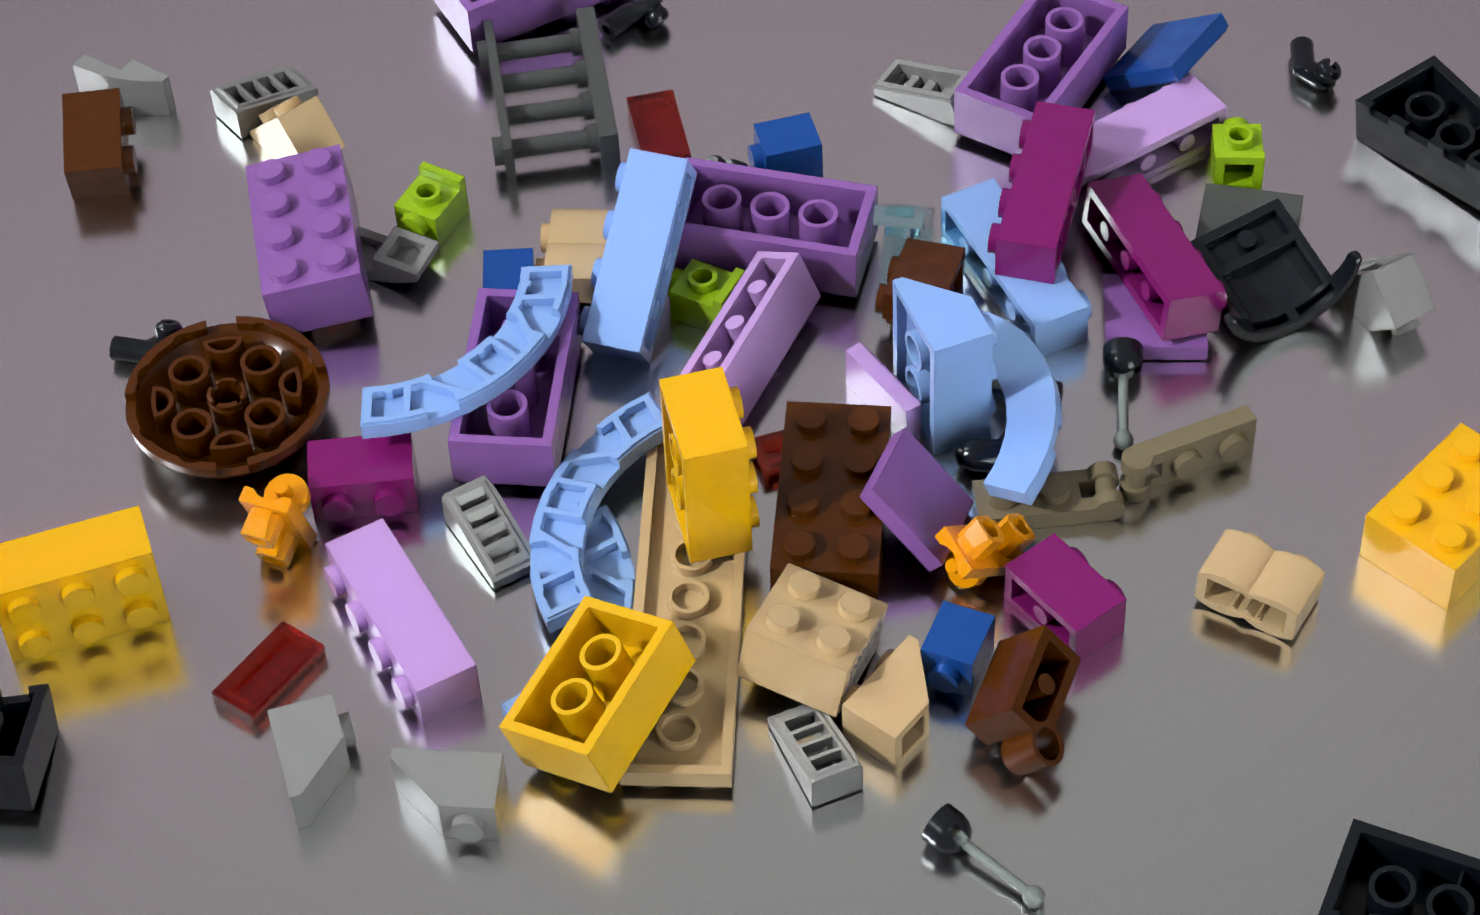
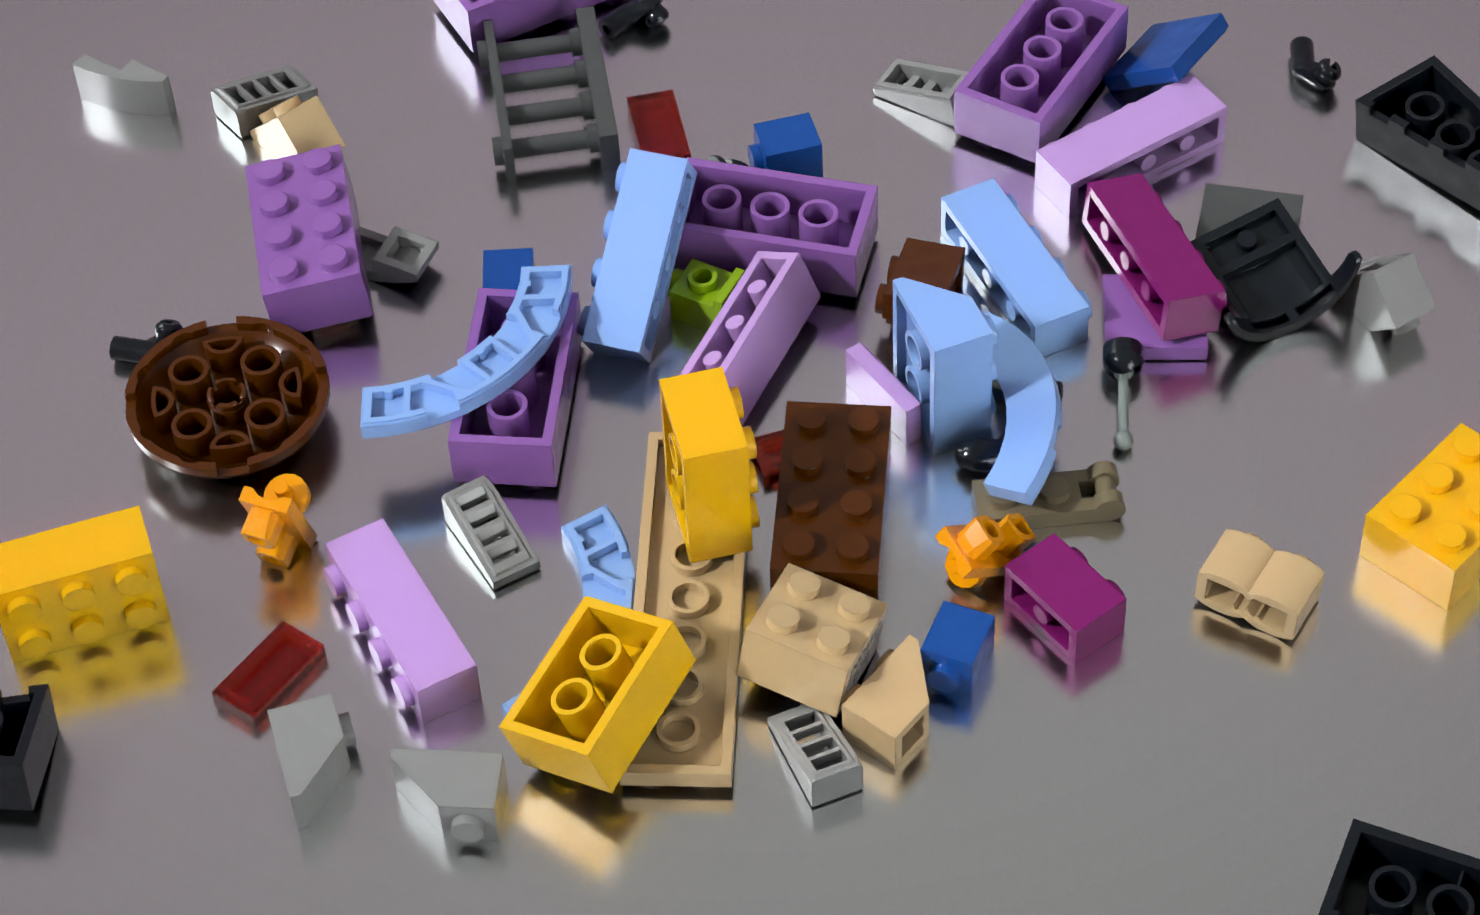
(97, 143): reddish brown hinge -> none
(362, 477): magenta brick -> none
(433, 203): lime brick -> none
(572, 499): light blue tile -> none
(575, 240): tan brick -> none
(903, 219): clear light blue plate -> none
(915, 498): medium lavender tile -> none
(951, 833): hinge -> none
(1024, 699): reddish brown hinge -> none
(1042, 193): magenta brick -> none
(1186, 452): dark tan plate -> none
(1237, 144): lime brick -> none

